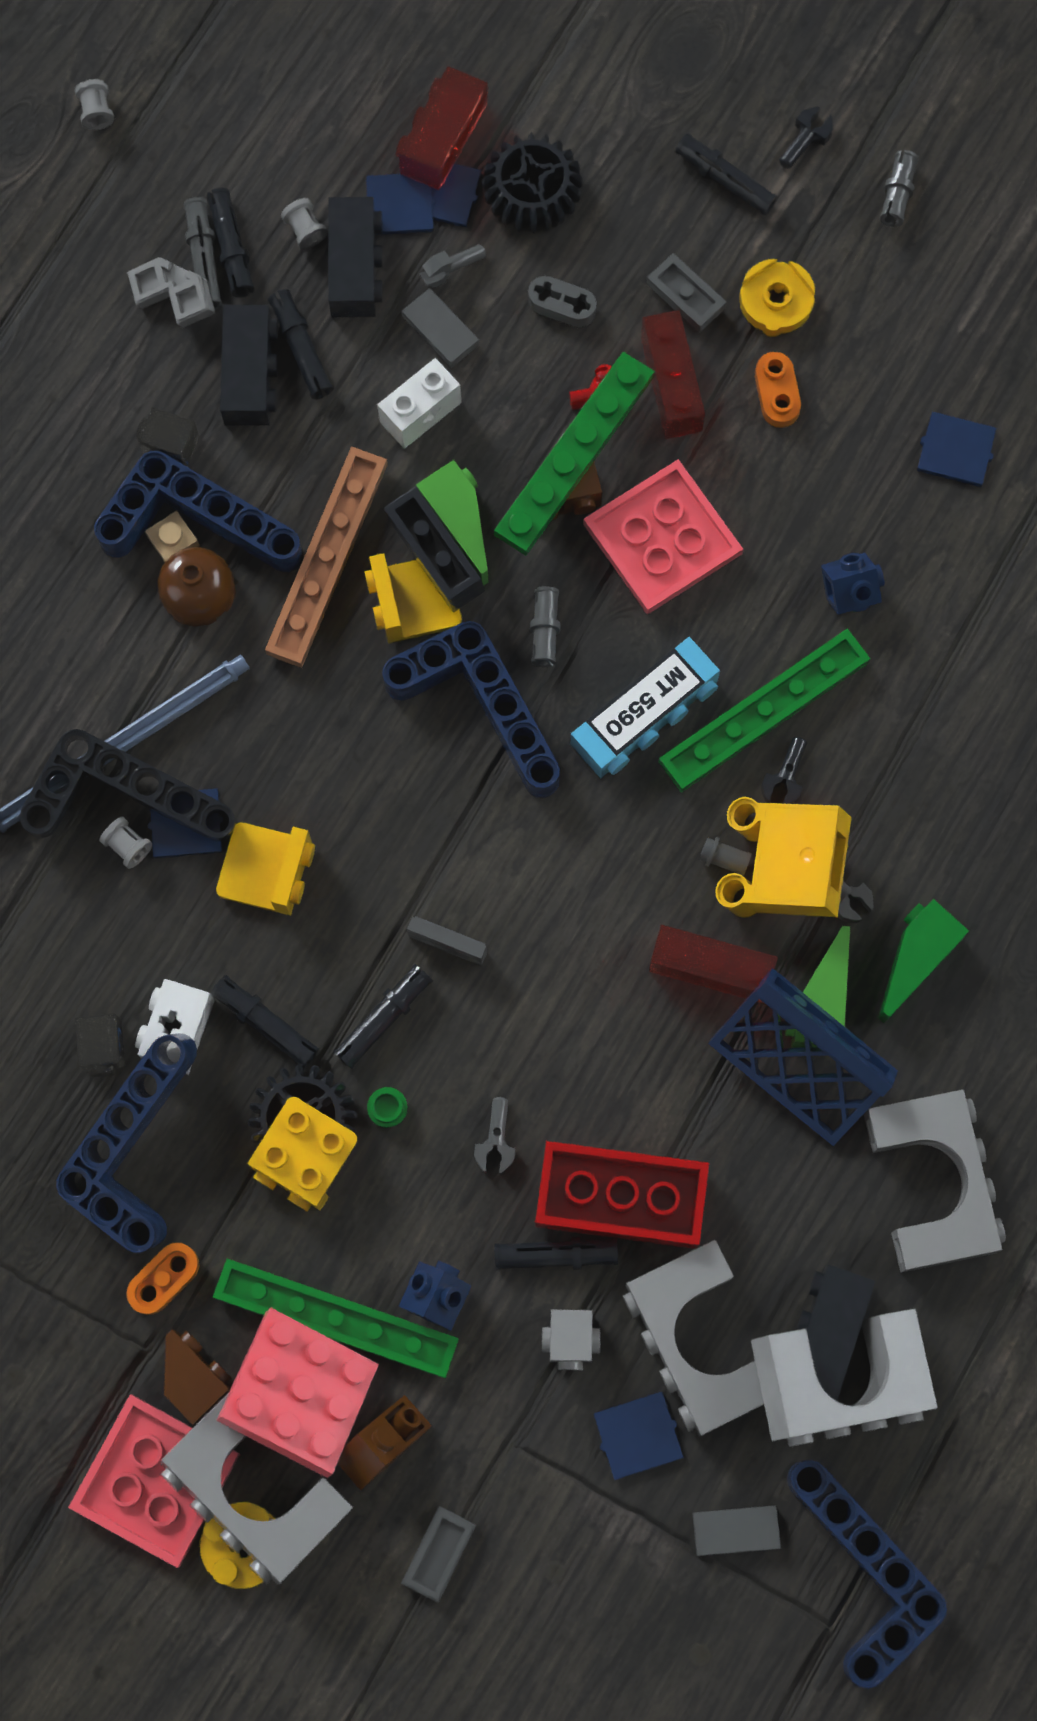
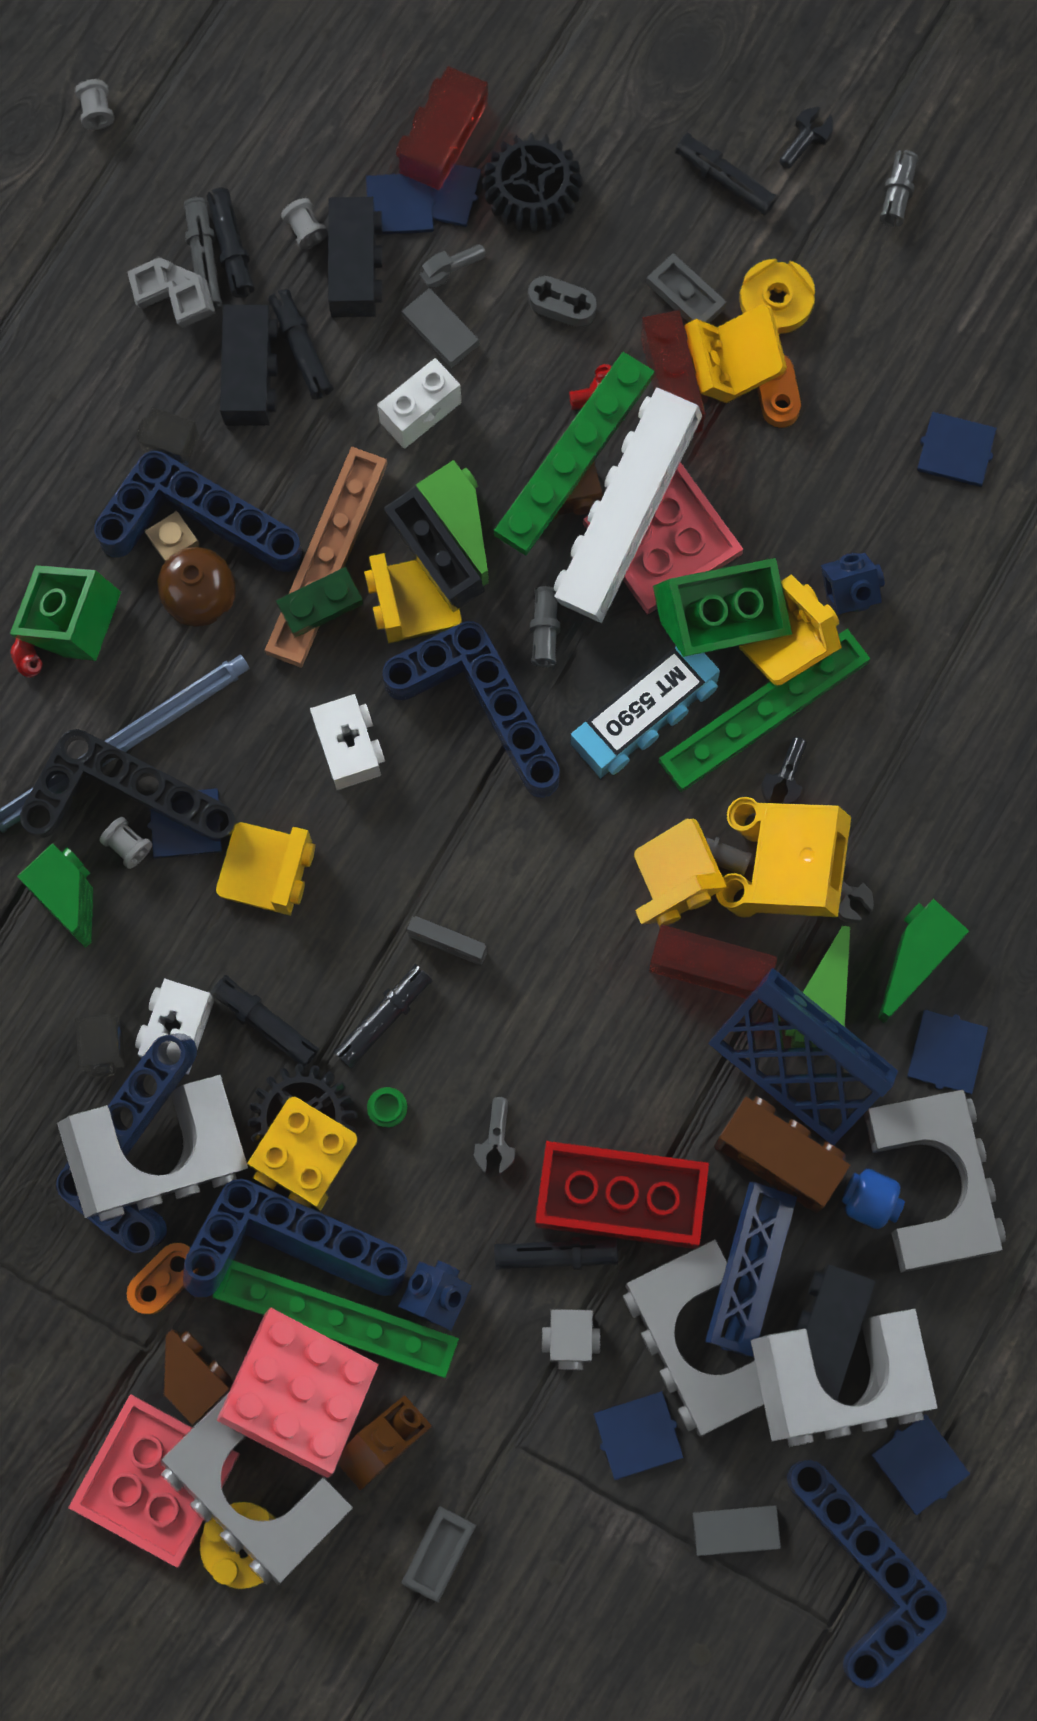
(26, 658): none -> red arm
(62, 887): none -> green slope
(66, 611): none -> green slope
(110, 1182): none -> light grey arch
(288, 1238): none -> dark blue beam
(319, 602): none -> dark green plate
(333, 723): none -> white brick
(628, 504): none -> white brick
(677, 873): none -> yellow bracket
(723, 607): none -> green slope
(736, 354): none -> yellow bracket
(757, 1269): none -> dark blue fence
(782, 1154): none -> reddish brown brick
(811, 640): none -> yellow bracket
(872, 1199): none -> blue head
(920, 1464): none -> dark blue piece
(947, 1052): none -> dark blue piece

